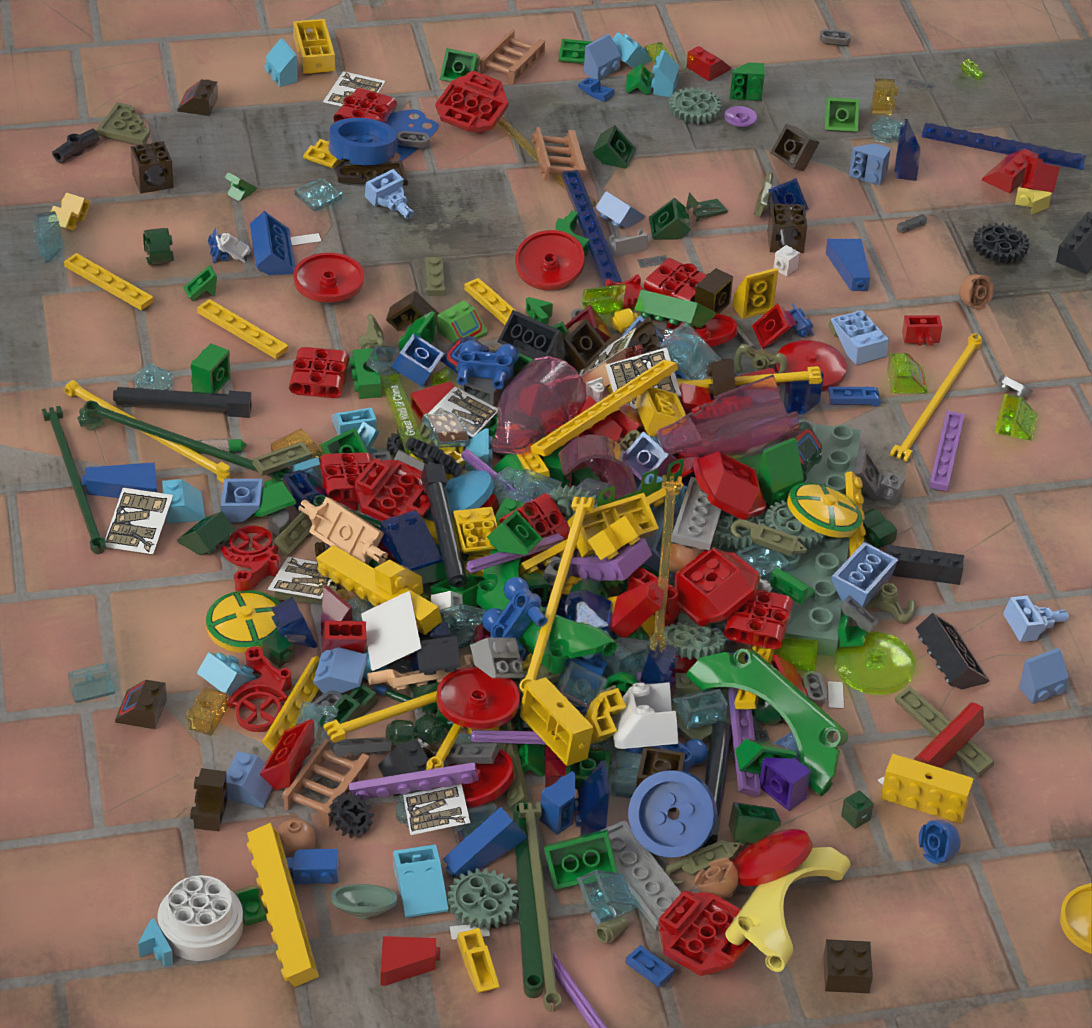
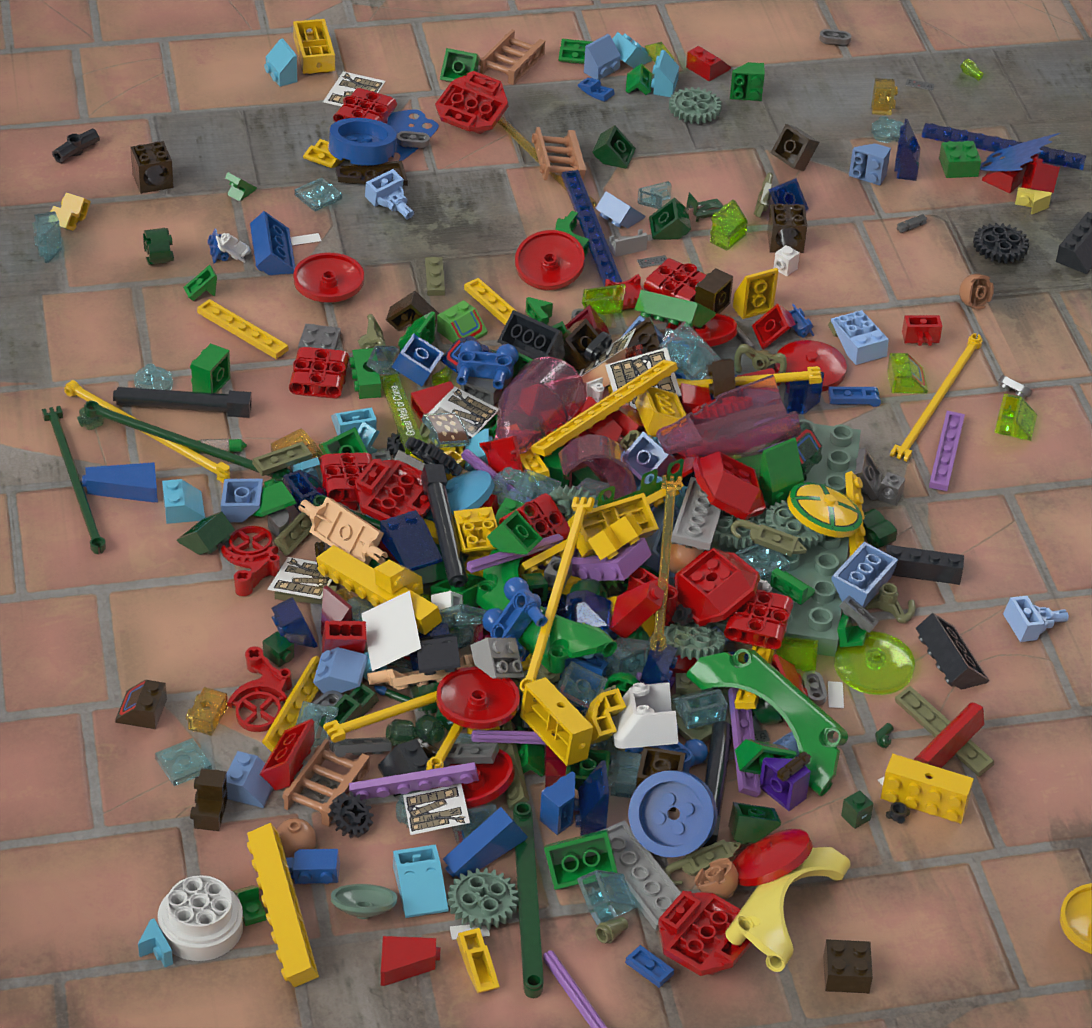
(91, 683): clear light blue panel -> none
(108, 281): yellow plate -> none
(124, 125): olive plate -> none
(138, 520): sticker -> none
(182, 761): none -> clear light blue plate
(200, 98): dark brown slope -> none
(225, 672): medium azure slope -> none
(241, 620): yellow dish -> none
(320, 336): none -> flat silver plate
(503, 454): none -> red piece
(541, 906): olive hinge -> none
(597, 346): none -> black plate
(623, 320): yellow head -> none
(654, 194): none -> clear light blue slope
(682, 615): none -> black plate
(728, 226): none -> clear neon green slope
(740, 116): medium lavender dish -> none
(793, 766): none -> dark brown axle
(841, 114): bright green slope -> none
(850, 262): blue slope -> none
(882, 735): none -> dark green arm
(898, 812): none -> black plate
(939, 841): blue cylinder -> none
(959, 159): none -> green brick
(1015, 155): none -> blue piece
(1044, 676): medium blue slope -> none

